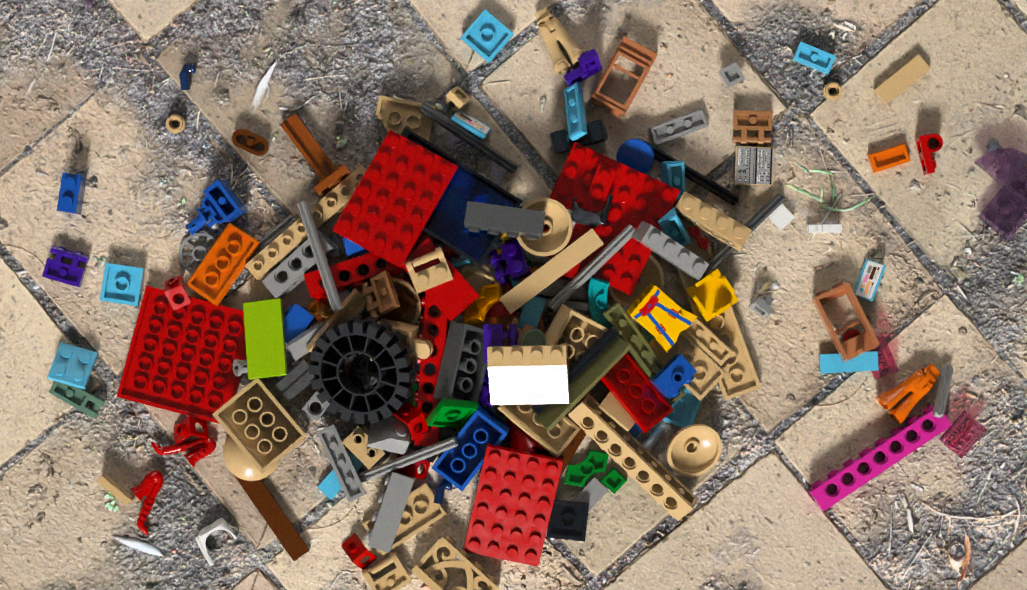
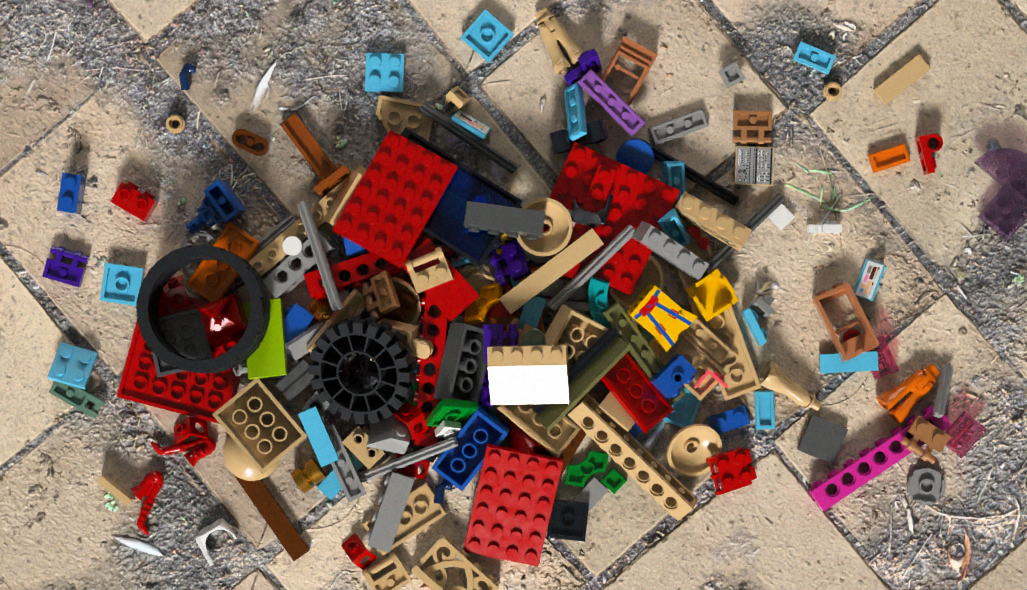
(134, 201): none -> red brick
(152, 288): none -> black tyre
(186, 336): none -> dark grey plate
(224, 320): none -> red piece
(292, 246): none -> white tile
(308, 475): none -> pearl gold wheel
(318, 436): none -> medium azure tile
(343, 198): none -> tan tile
(384, 72): none -> medium azure plate
(447, 429): none -> white plate
(611, 102): none -> medium lavender tile
(715, 375): none -> coral bracket
(729, 419): none -> blue plate
(732, 470): none -> red plate
(751, 319): none -> medium azure plate
(764, 409): none -> medium azure tile
(774, 379): none -> tan piece
(822, 439): none -> dark grey tile
(925, 485): none -> light grey tile
(927, 433): none -> medium nougat plate

